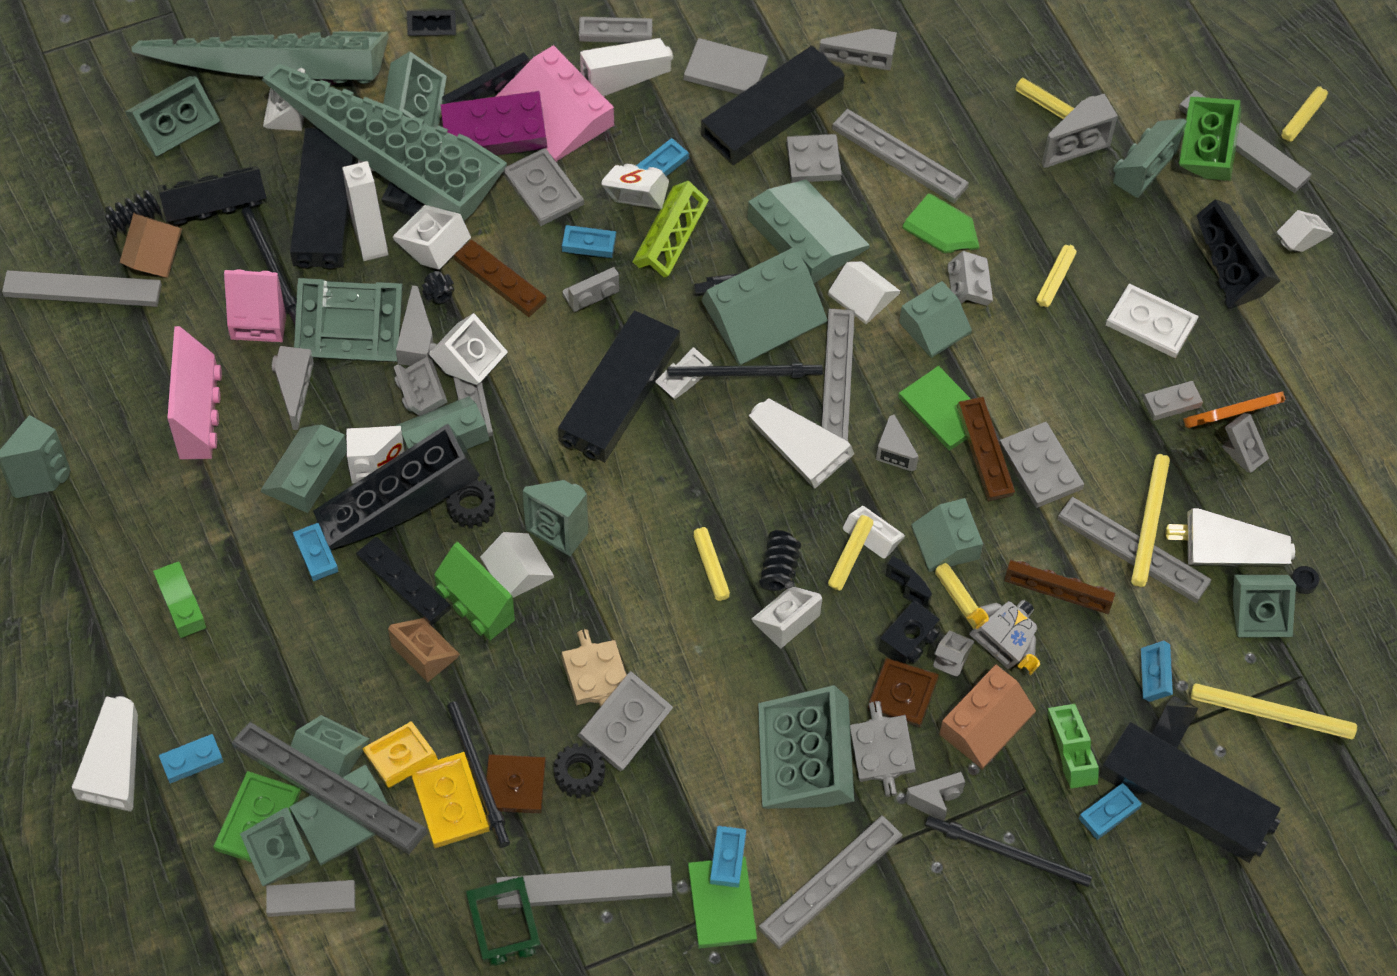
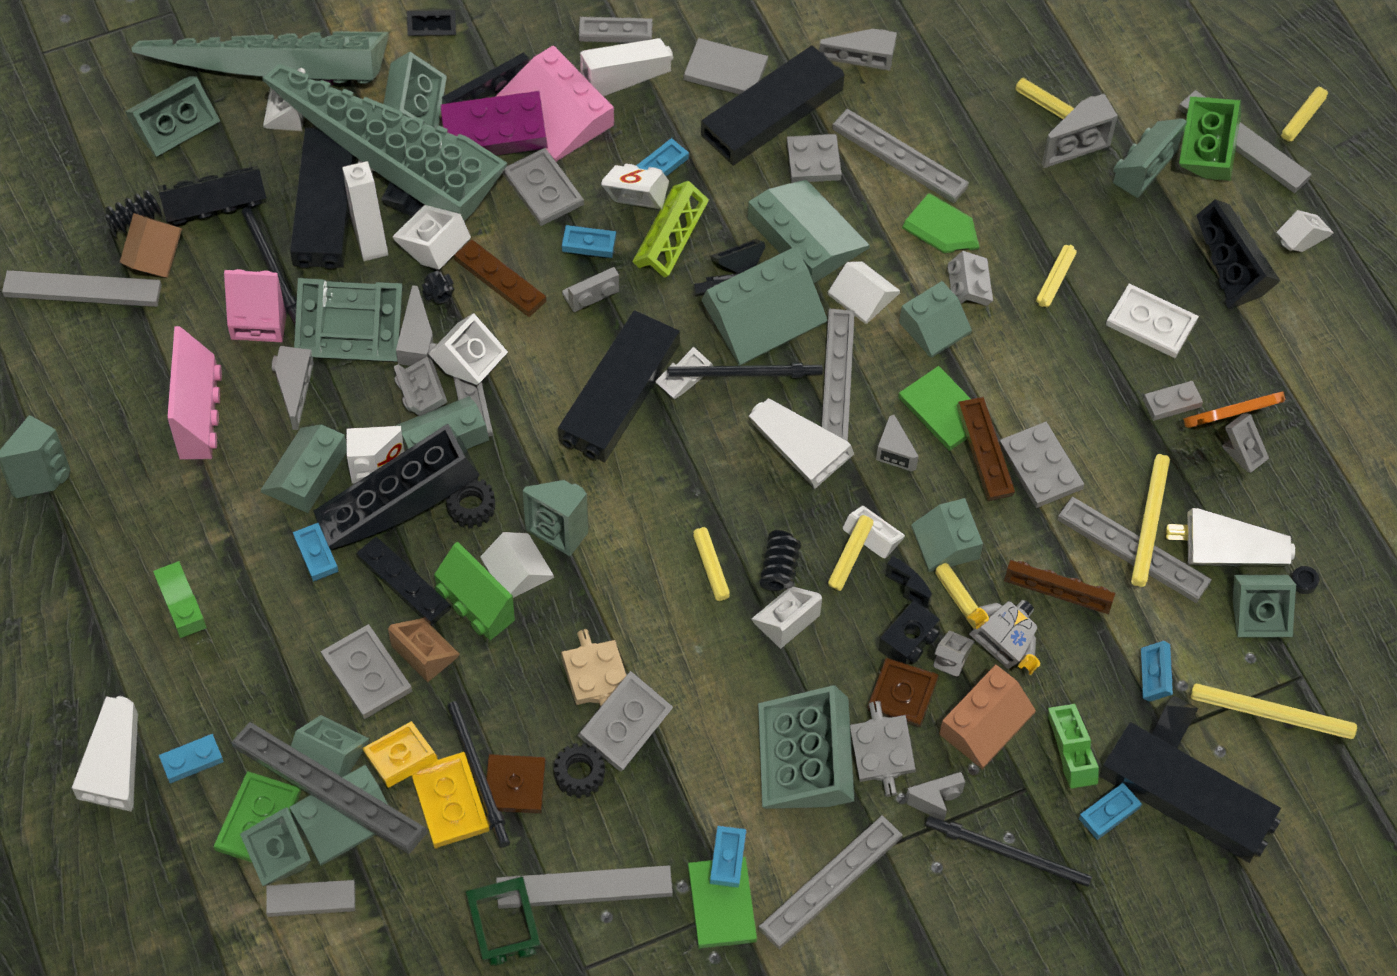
(366, 671): none -> light grey plate
(741, 256): none -> black slope

